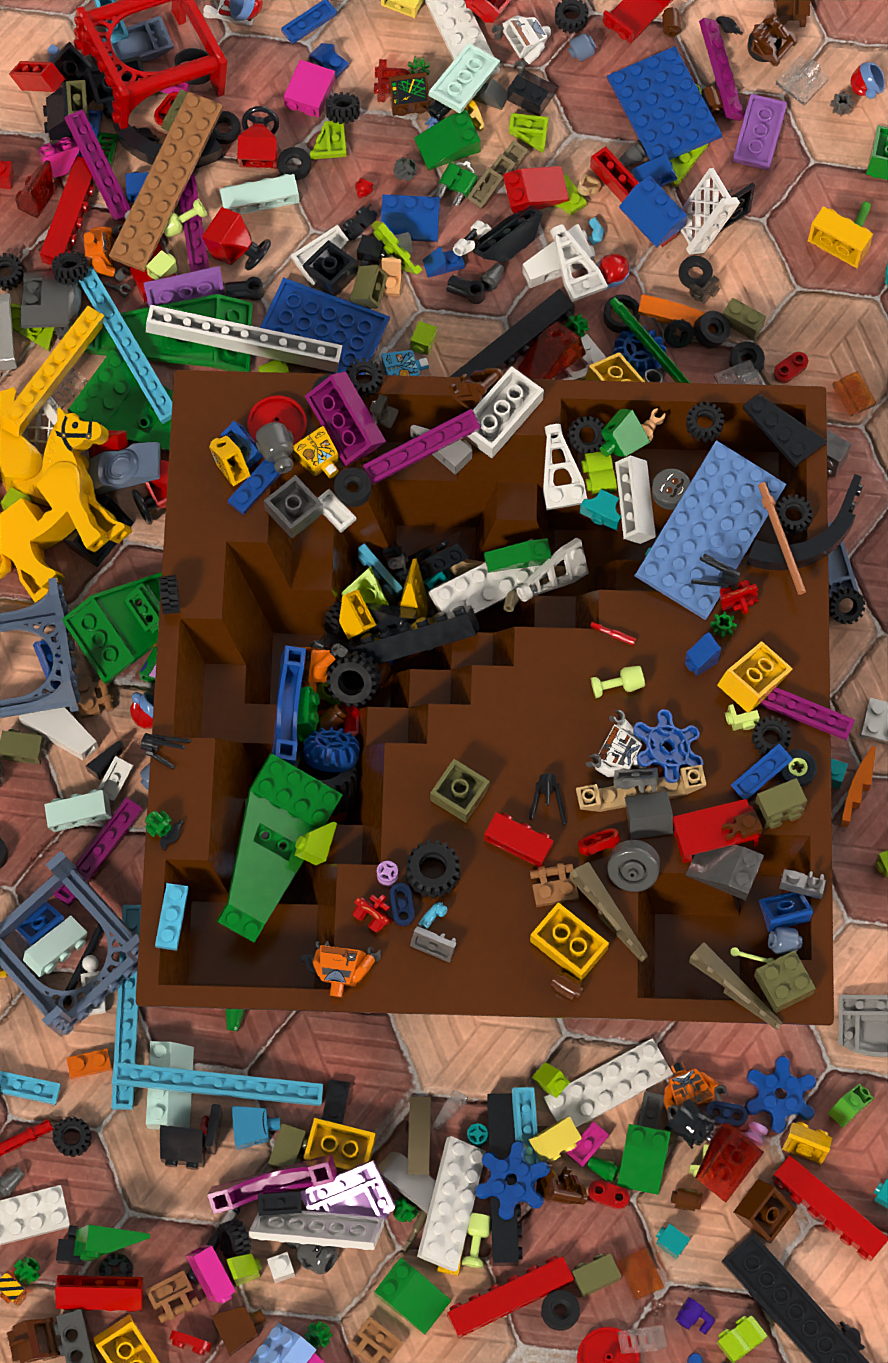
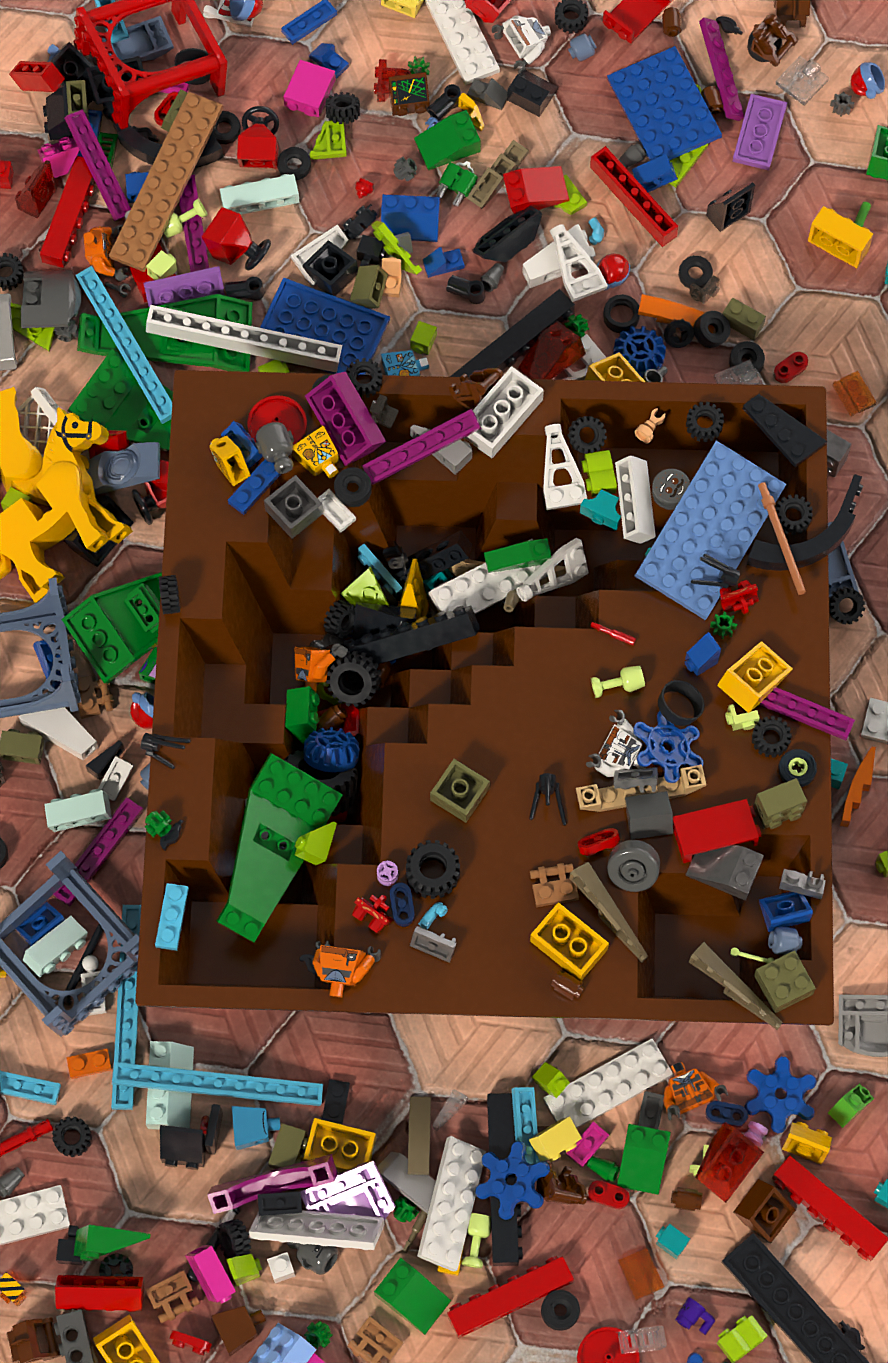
(27, 1270): green gear -> none
(52, 371): yellow brick -> none
(69, 267): black tyre -> none
(72, 392): clear slope -> none
(234, 1019): green cone -> none
(287, 703): blue arch -> none
(355, 615): yellow slope -> none
(464, 78): light aqua plate -> none
(467, 244): white piece -> none
(477, 1130): teal wheel -> none
(518, 839): red brick -> none
(529, 129): lime wing -> none
(588, 185): tan tile -> none
(596, 1274): olive brick -> none
(623, 434): torso -> none
(648, 341): green piece -> none
(653, 211): blue slope -> none
(688, 691): none -> black tyre
(692, 1124): black hat -> none
(712, 222): white fence -> none
(745, 825): reddish brown plate -> none
(762, 772): blue plate -> none

